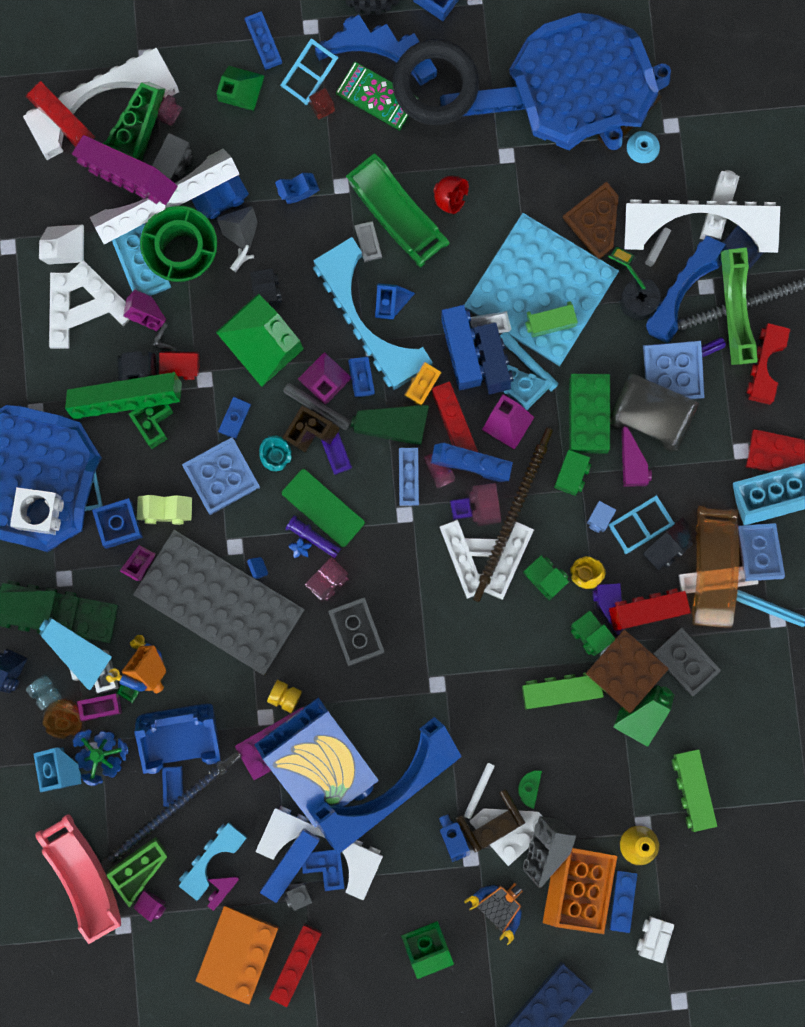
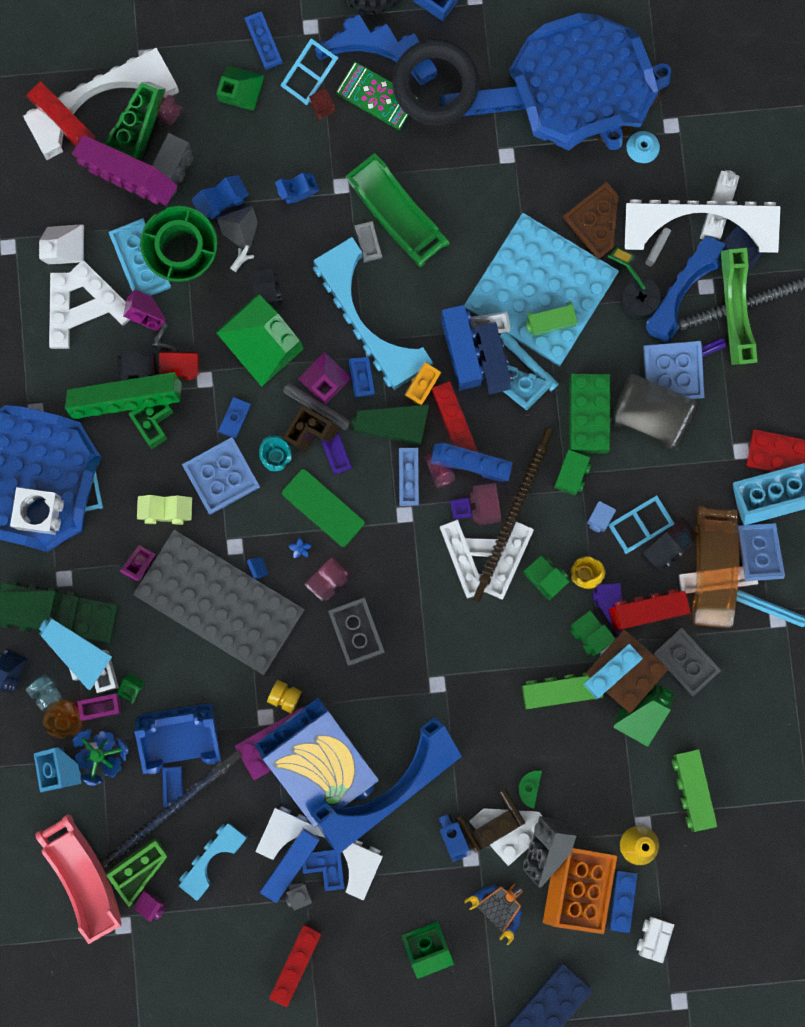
(117, 523): blue brick -> none
(143, 669): orange torso -> none
(211, 173): white arch -> none
(225, 885): magenta slope -> none
(237, 954): orange slope -> none
(305, 532): dark purple pin -> none
(391, 300): blue slope -> none
(450, 192): red cylinder -> none
(479, 790): white bar -> none
(508, 422): magenta slope -> none
(612, 671): none -> medium azure brick
(634, 464): magenta slope -> none
(763, 387): red arch -> none

